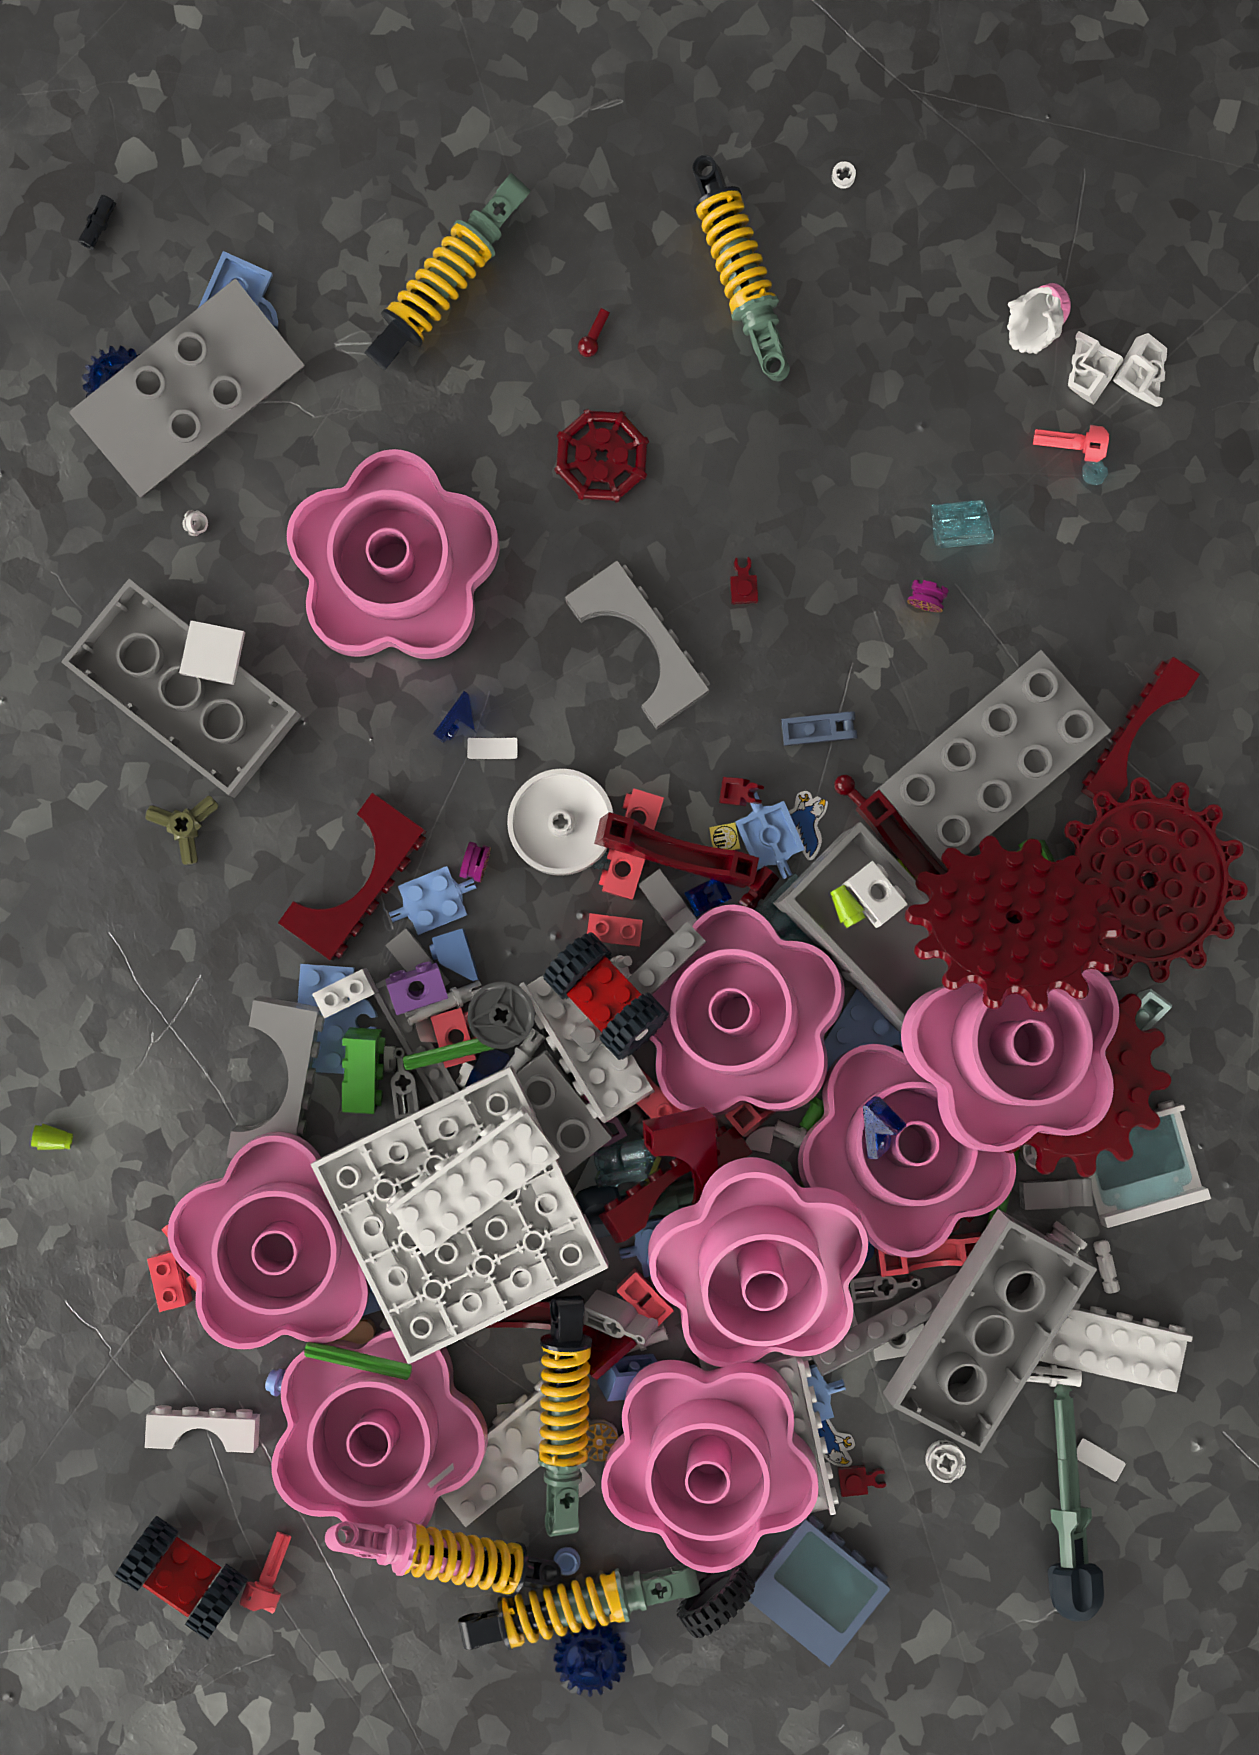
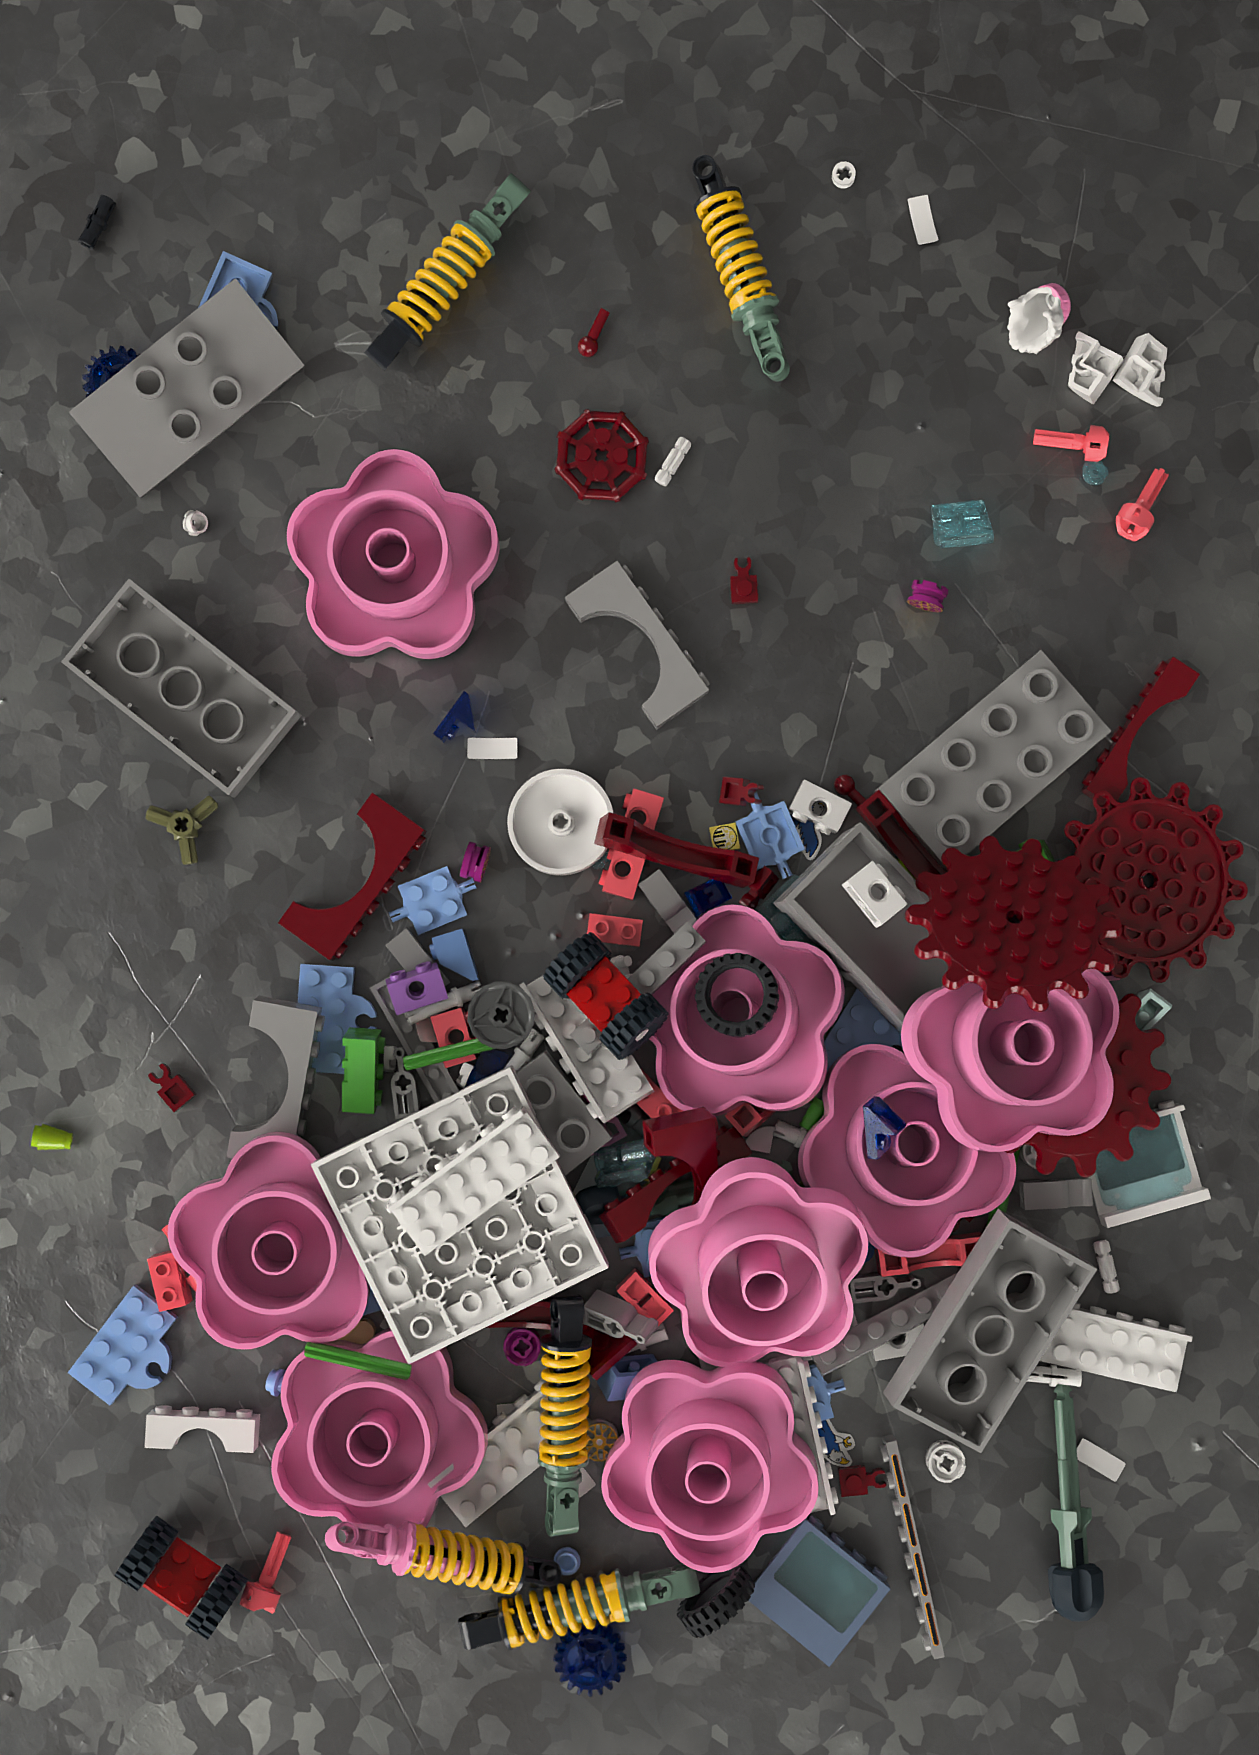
(126, 1348): none -> light blue plate
(174, 1090): none -> dark red plate
(212, 652): white tile -> none
(335, 996): white window -> none
(522, 1346): none -> magenta wheel
(673, 461): none -> white axle
(704, 987): none -> black tyre
(818, 728): sand blue plate -> none
(835, 807): none -> white brick
(847, 906): lime cone -> none
(913, 1557): none -> light grey plate
(922, 219): none -> white sticker
(1066, 1237): white wheel -> none
(1138, 512): none -> coral piece

